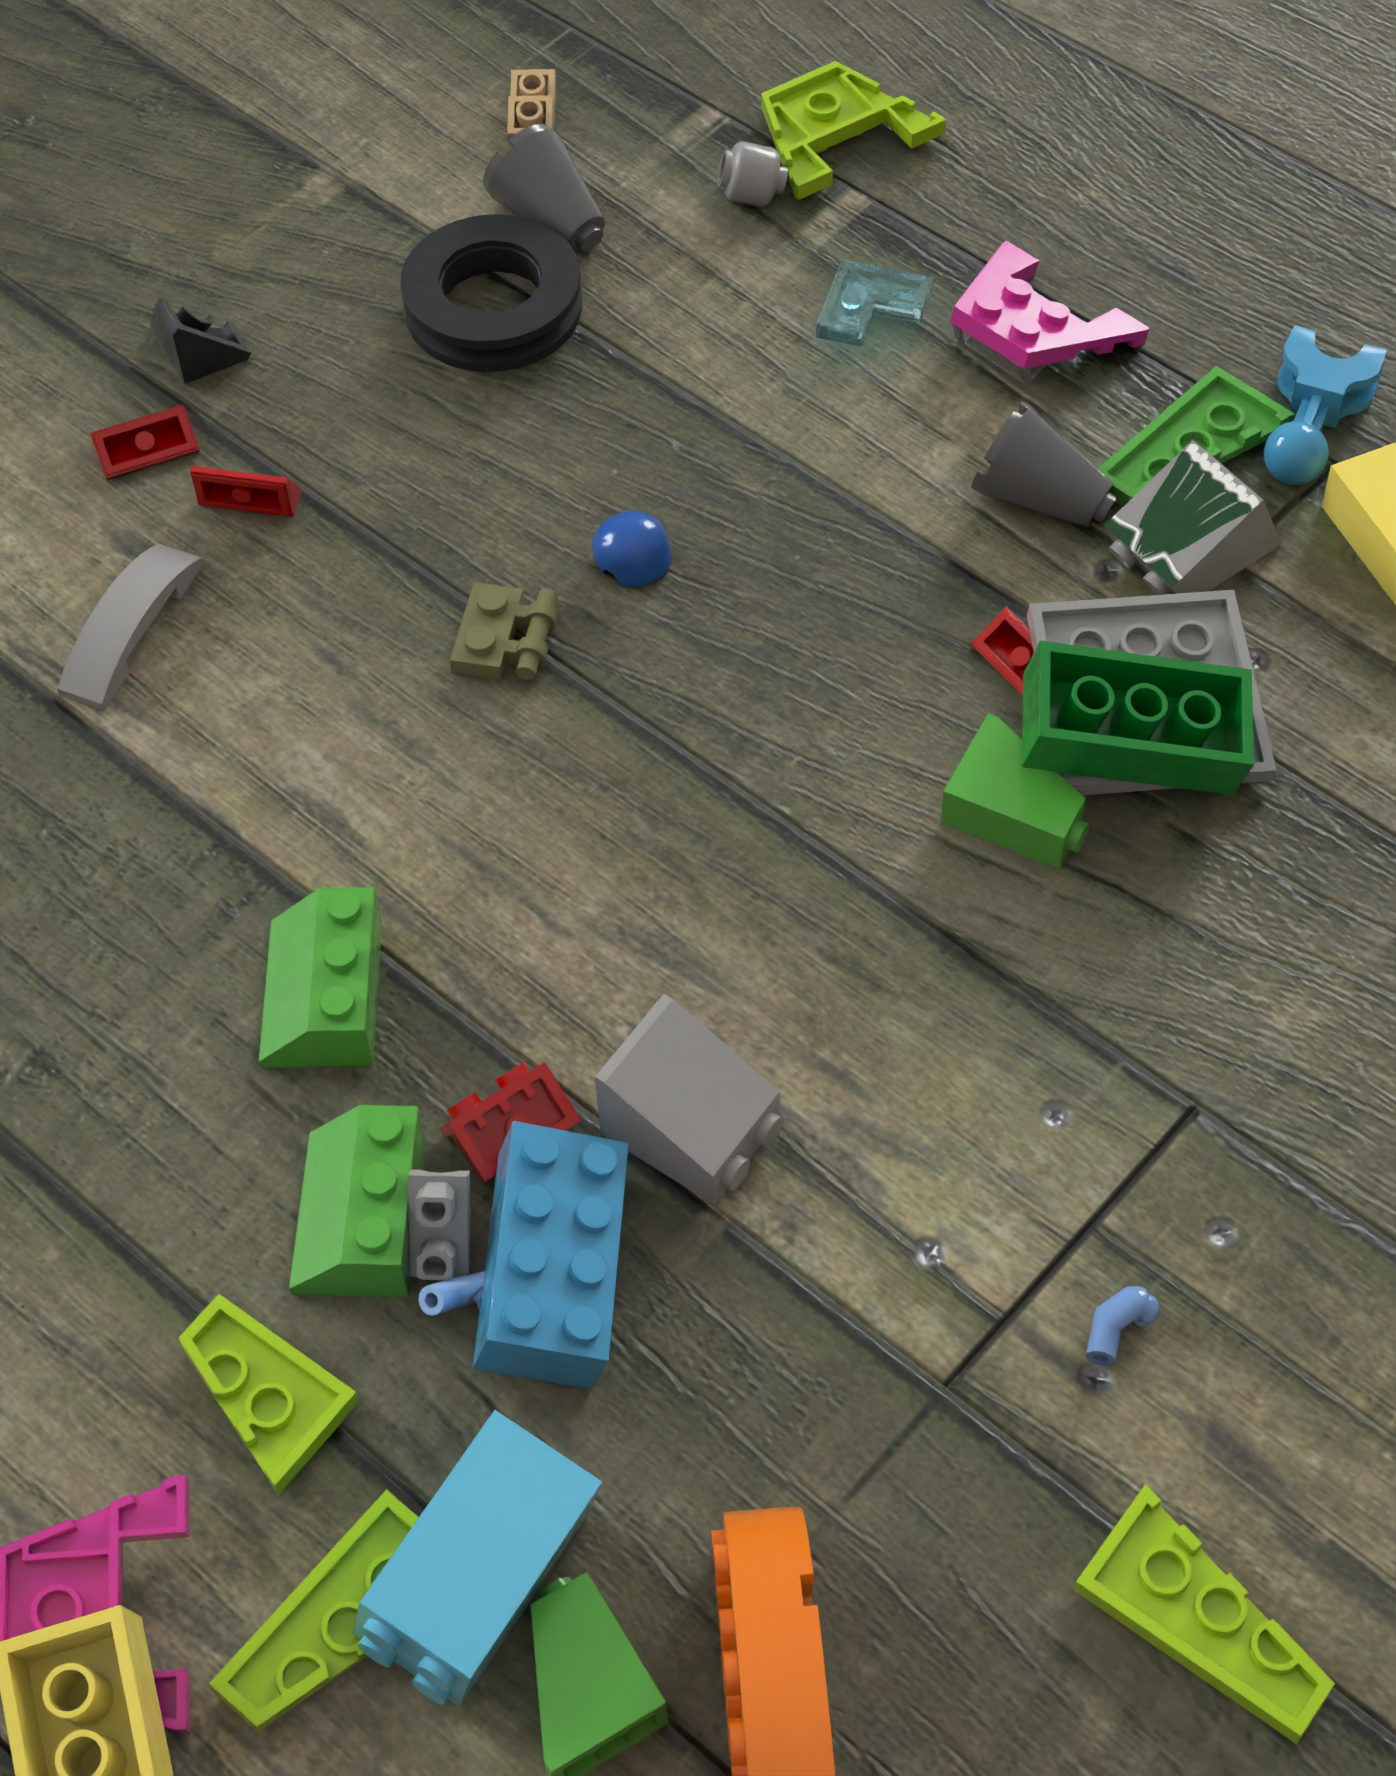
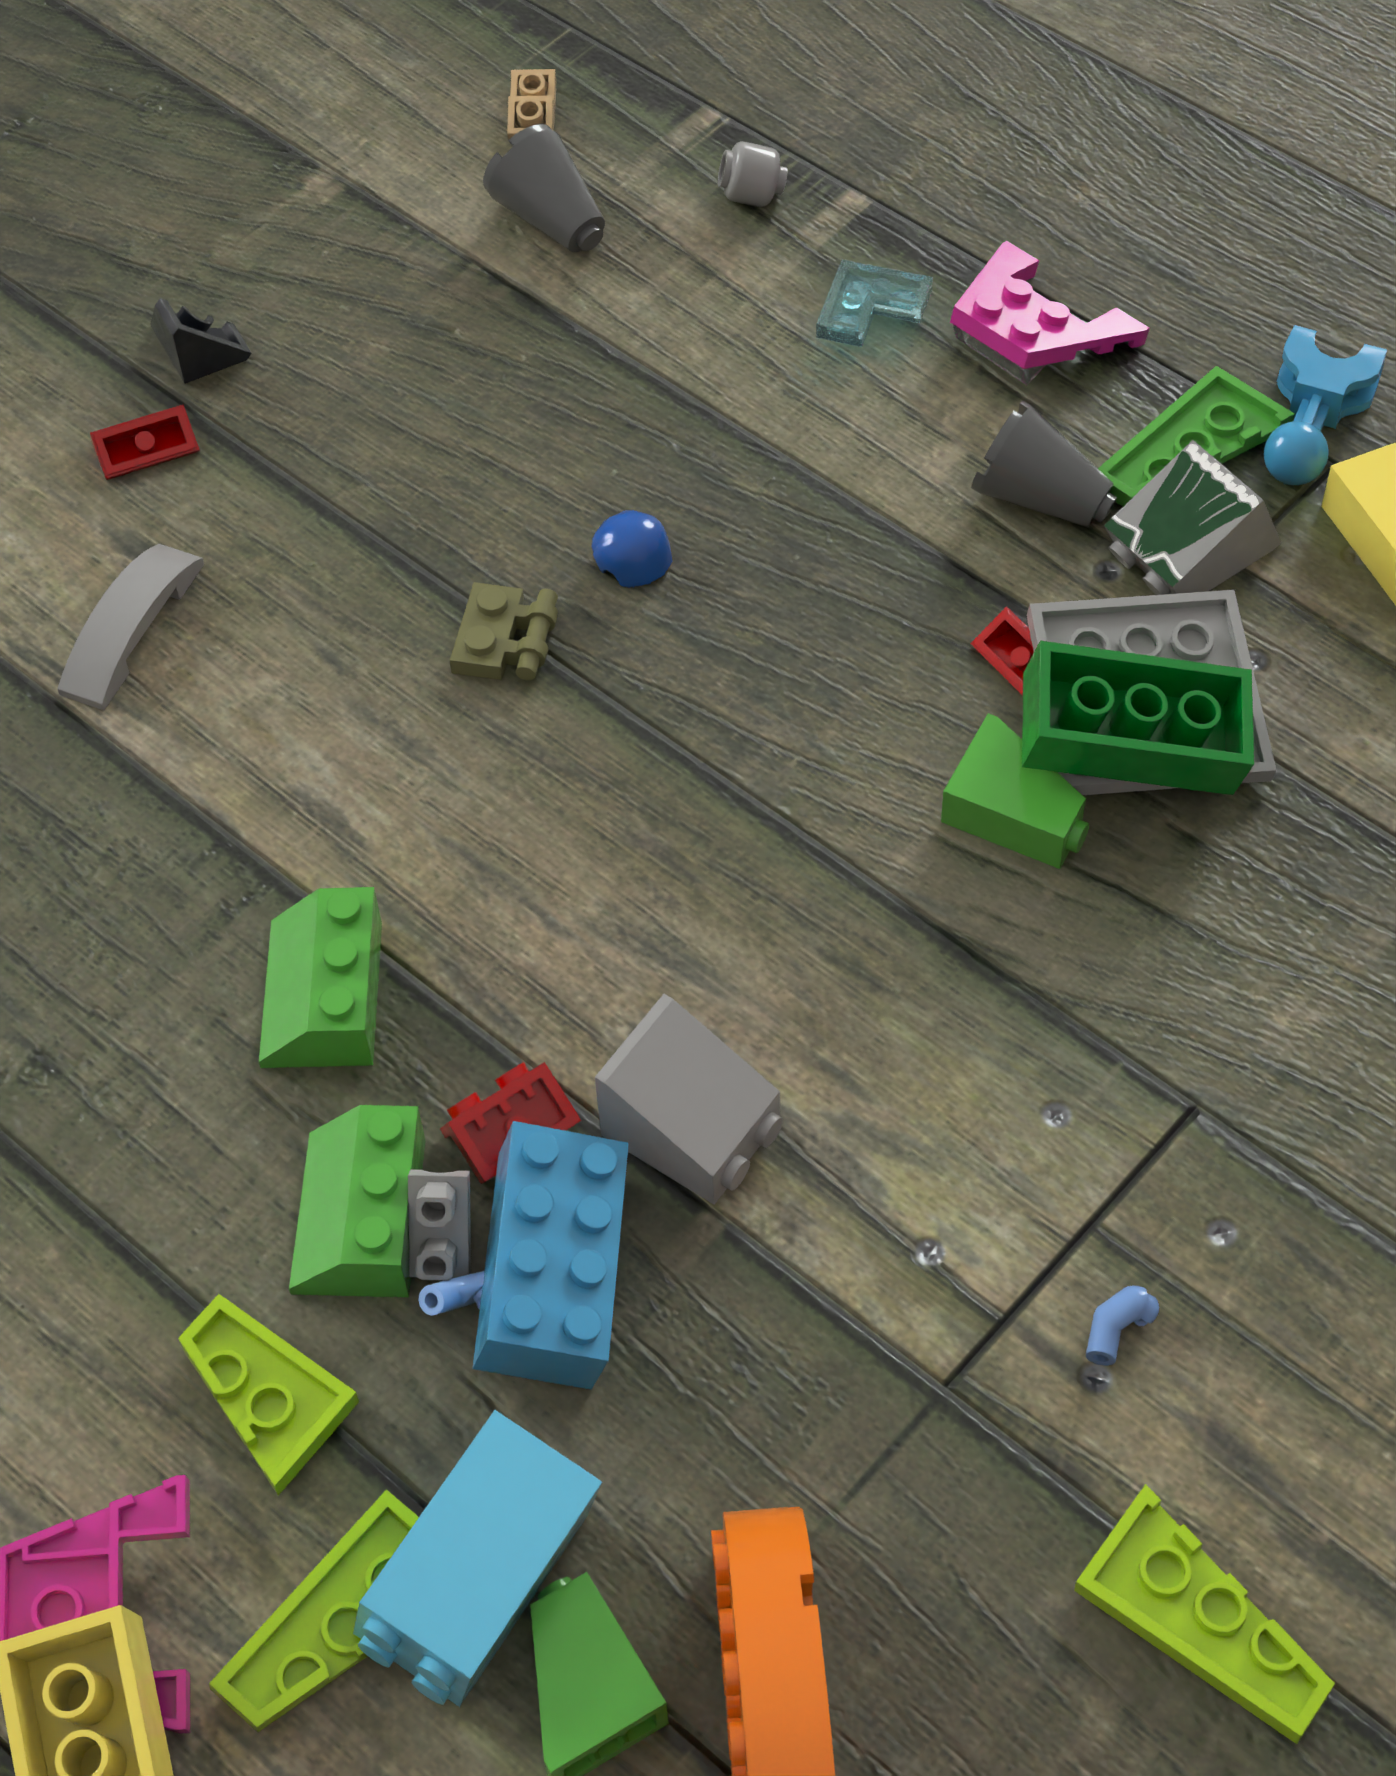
(245, 491): red slope -> none
(500, 338): black tyre -> none
(830, 108): lime wing -> none

